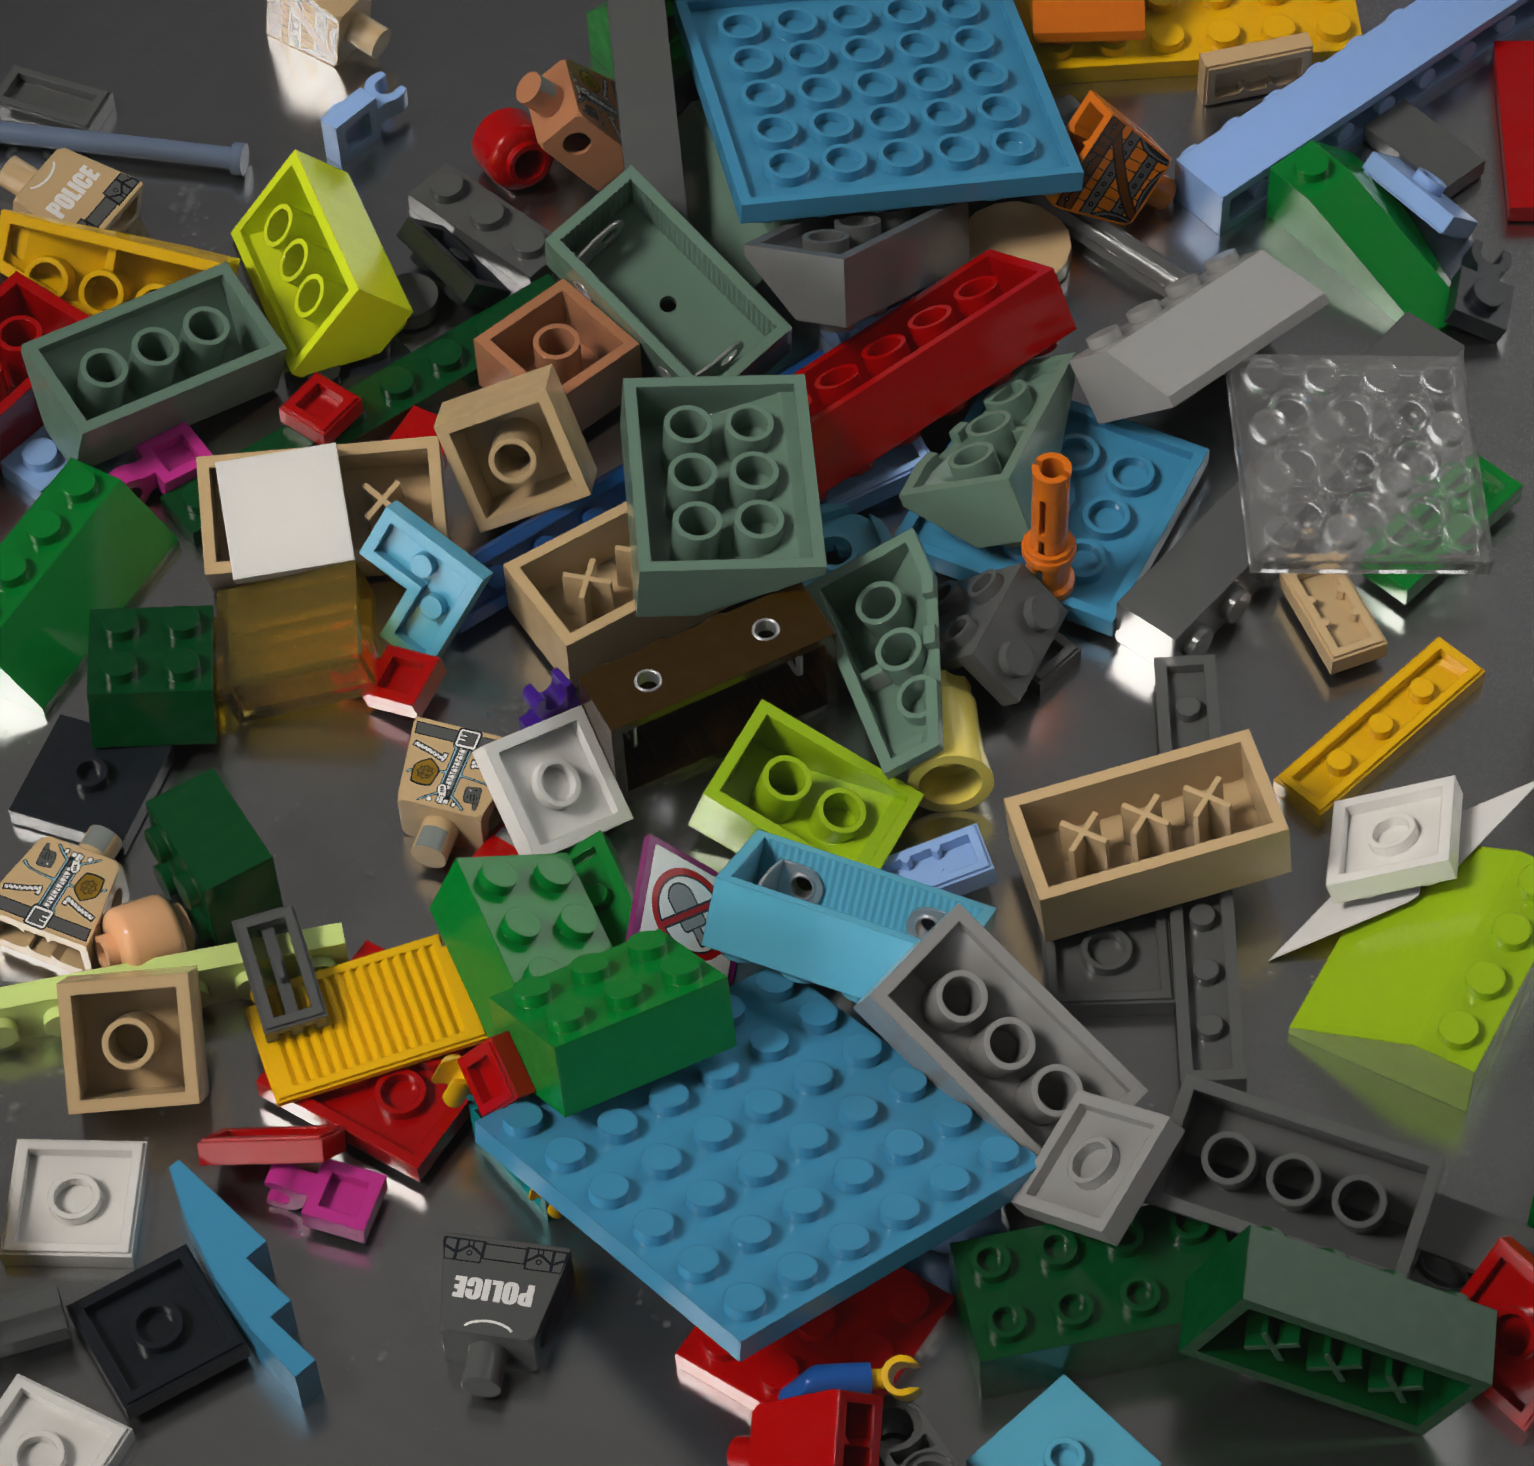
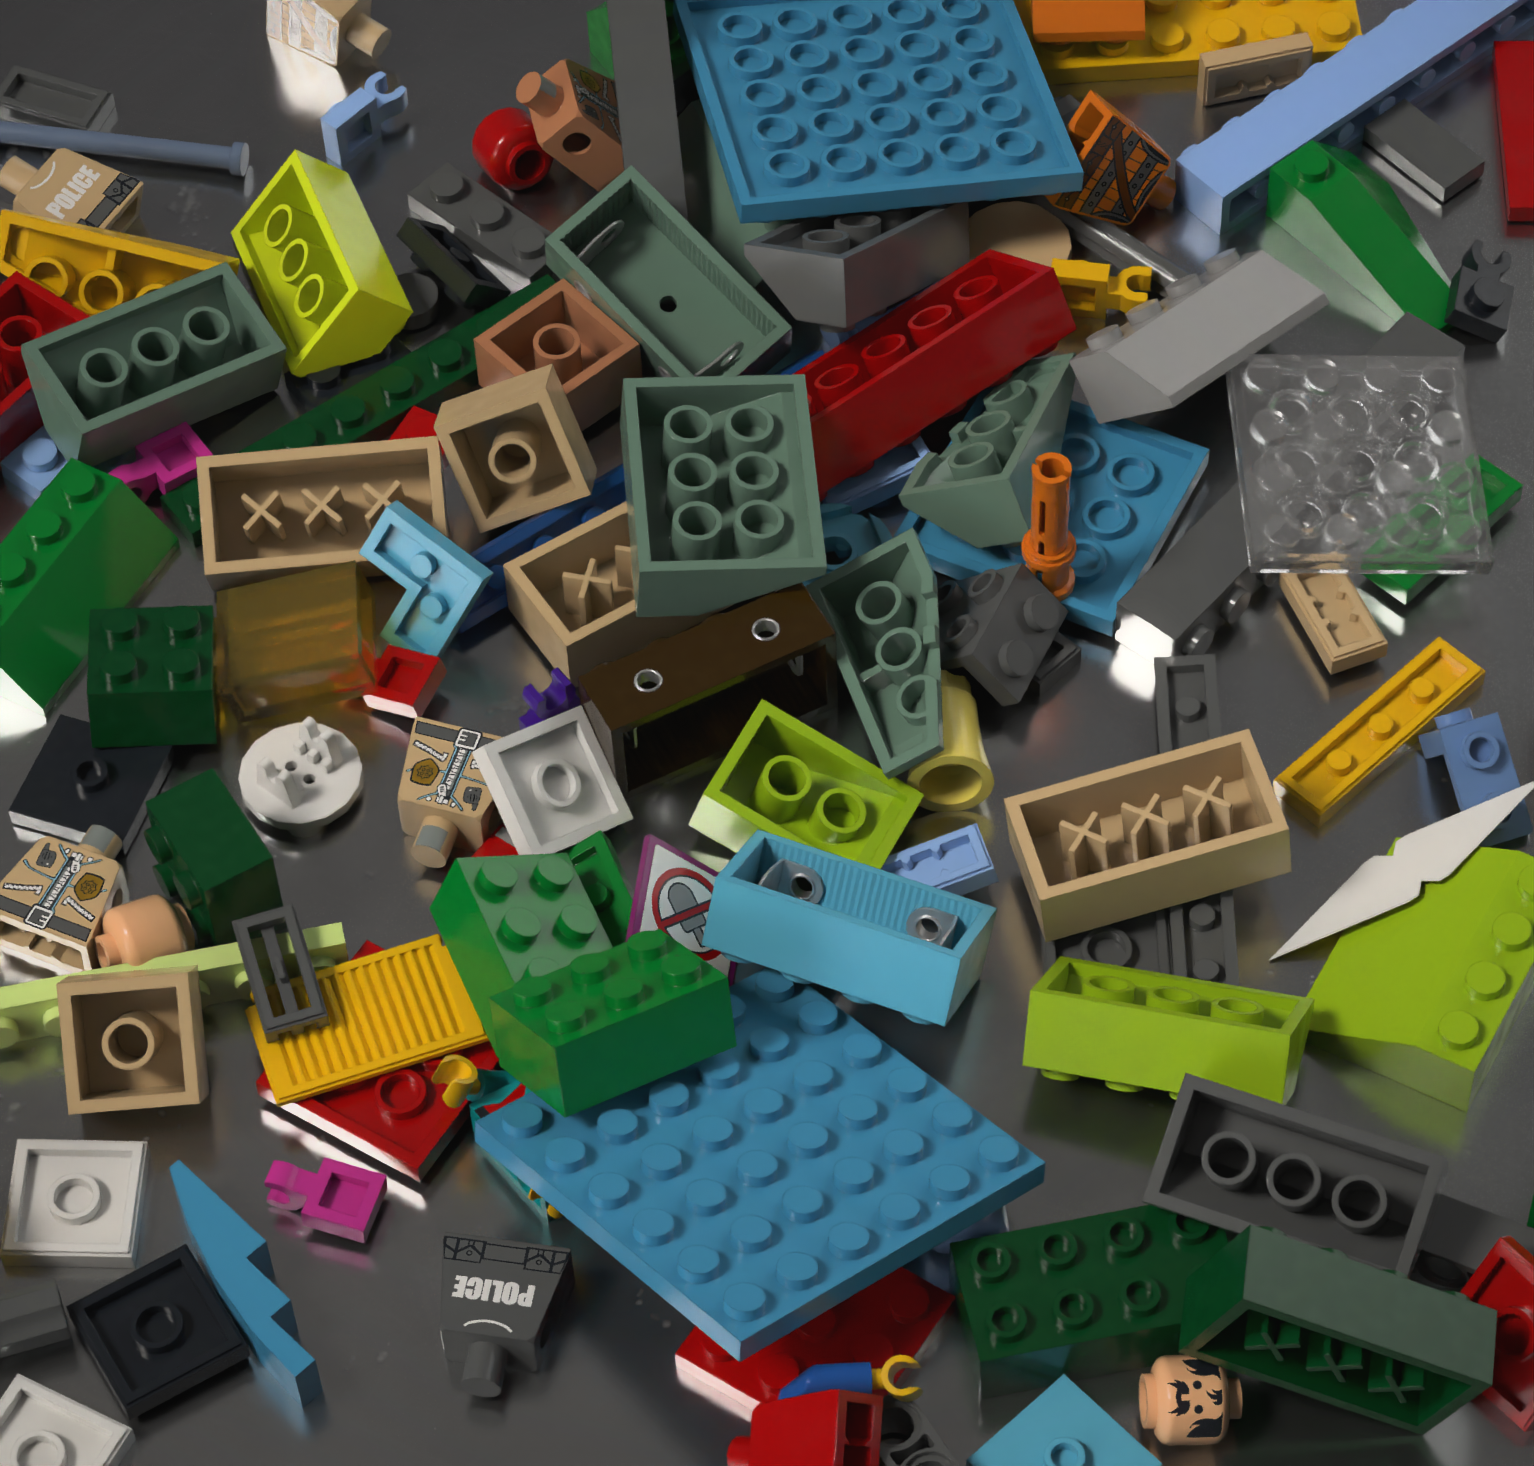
(272, 1145): red tile -> none
(283, 795): none -> white plate
(284, 512): white tile -> none
(321, 409): red tile -> none
(496, 1074): red tile -> none
(990, 1032): light grey slope -> none
(1092, 290): none -> yellow plate
(1098, 1166): light grey plate -> none
(1157, 1026): none -> lime slope
(1188, 1401): none -> light nougat head
(1394, 840): white plate -> none
(1421, 194): light blue plate -> none
(1478, 766): none -> medium blue bracket

